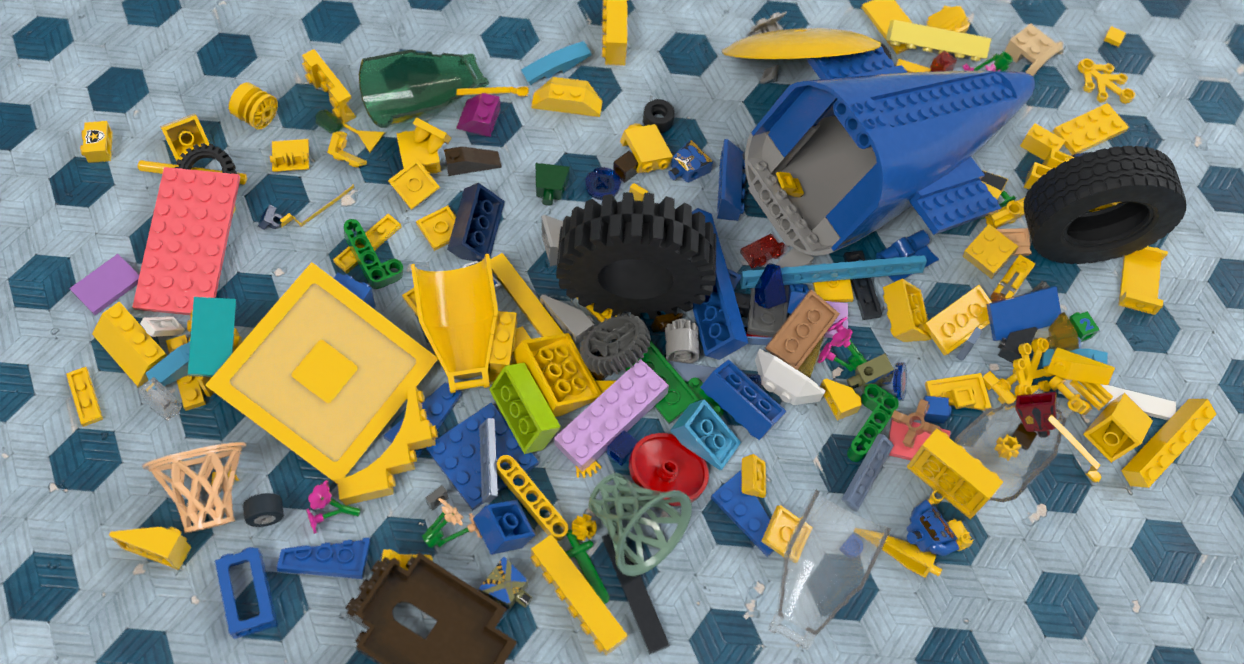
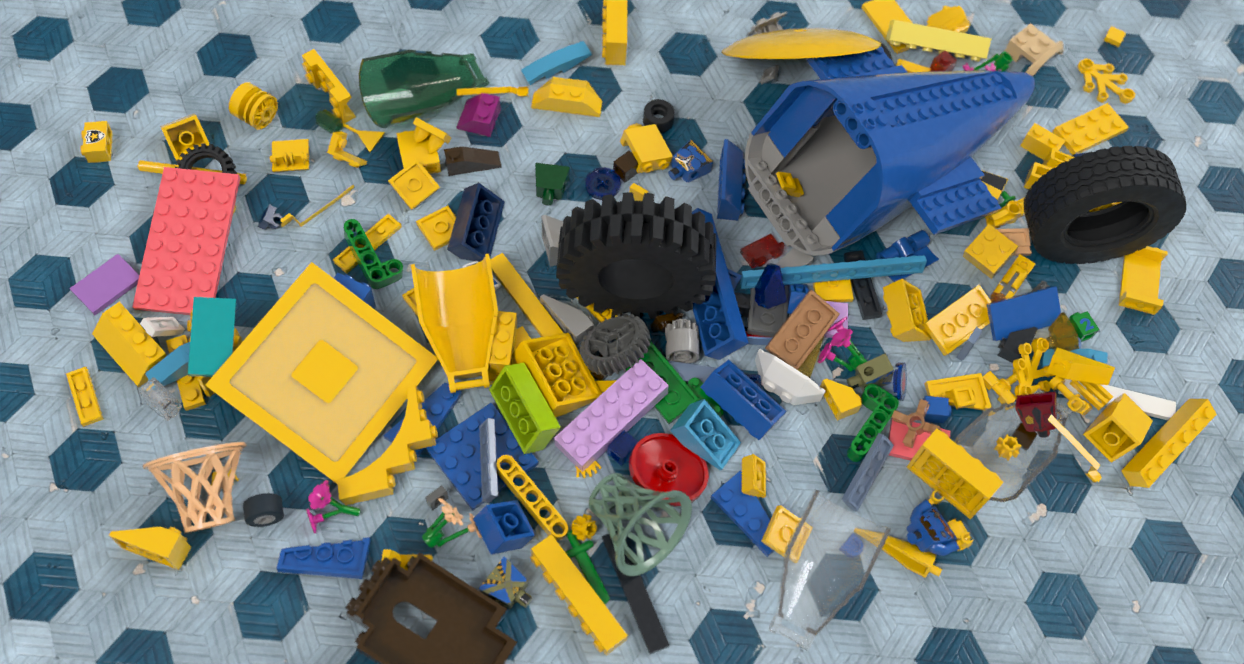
(267, 616): blue piece -> none

